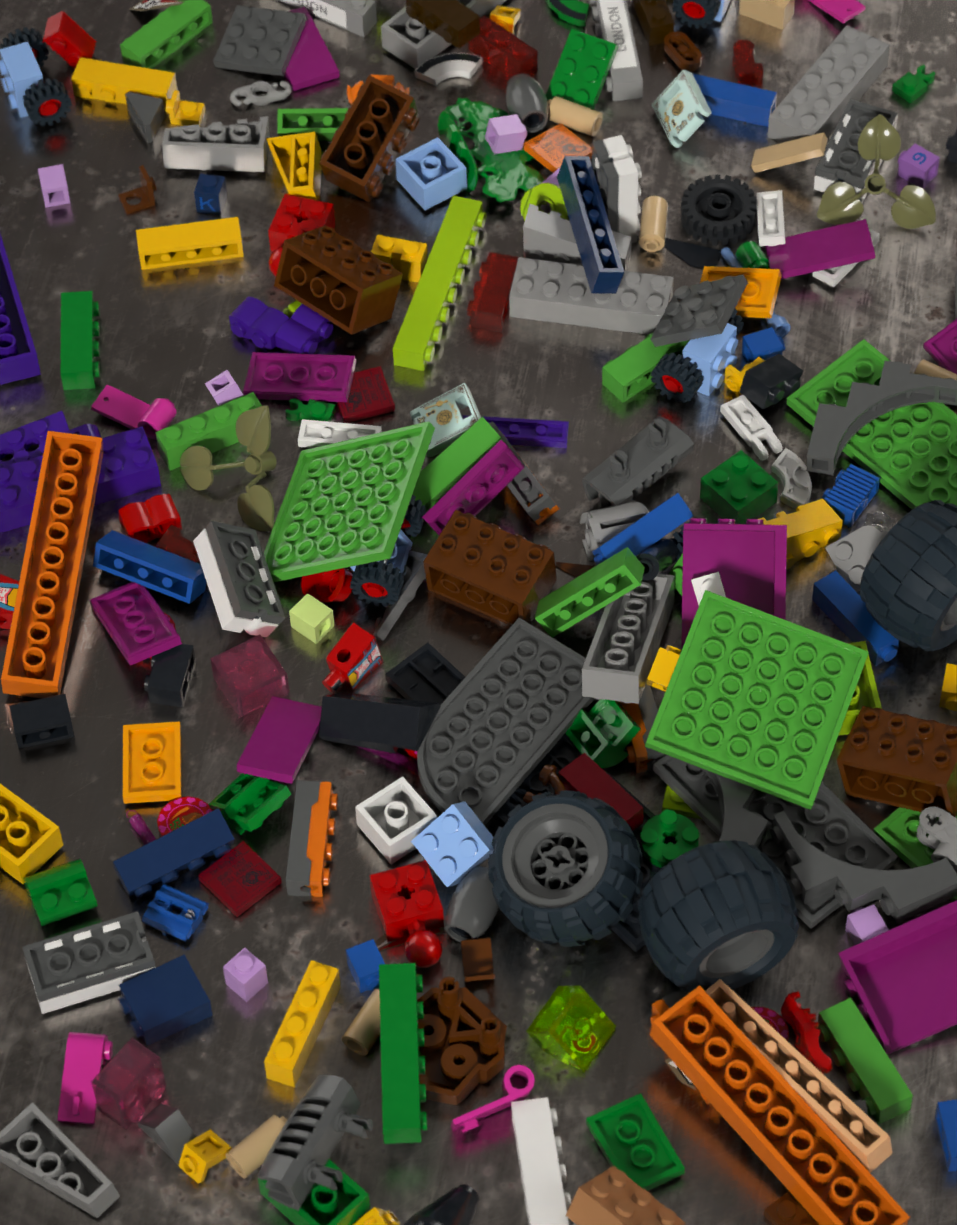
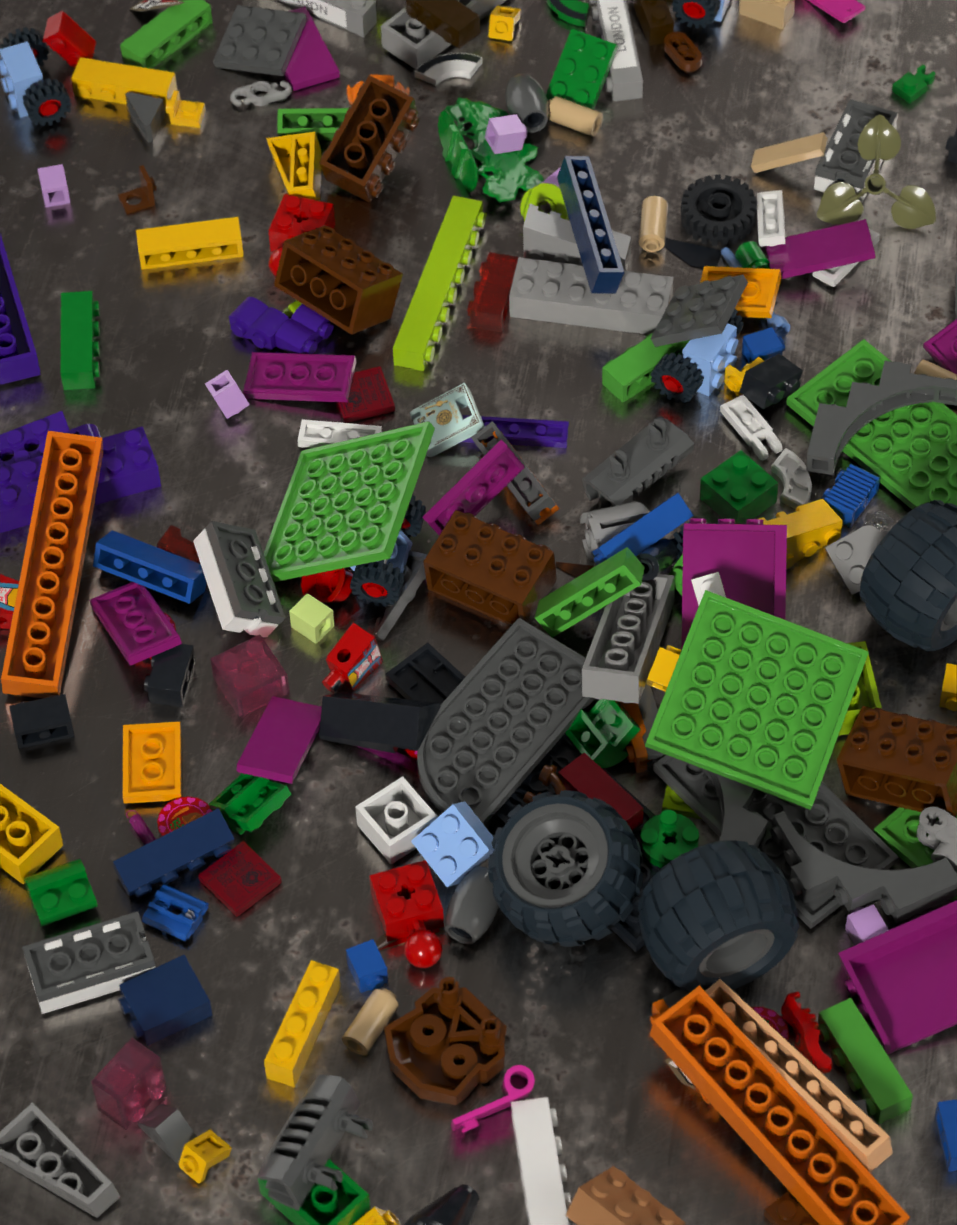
(82, 1064): dark pink door -> none
(134, 412): dark pink door -> none
(149, 518): red brick -> none
(210, 194): dark blue brick -> none
(210, 429): bright green brick -> none
(218, 146): light grey wedge -> none
(245, 974): lavender brick -> none
(253, 431): olive plant -> none
(254, 1149): tan brick -> none
(310, 839): piece -> none
(313, 411): green plate -> none
(400, 1053): green brick -> none
(404, 255): yellow brick -> none
(431, 173): light blue brick -> none
(455, 462): bright green brick -> none
(477, 959): reddish brown bracket -> none
(504, 50): clear red brick -> none
(554, 144): orange tile -> none
(571, 1027): clear neon green slope -> none
(618, 184): white piece -> none
(635, 1143): green plate -> none
(679, 108): light aqua container -> none
(737, 100): blue brick -> none
(745, 68): clear red leg -> none
(824, 91): light grey brick -> none
(851, 616): blue brick -> none
(918, 166): medium lavender brick -> none

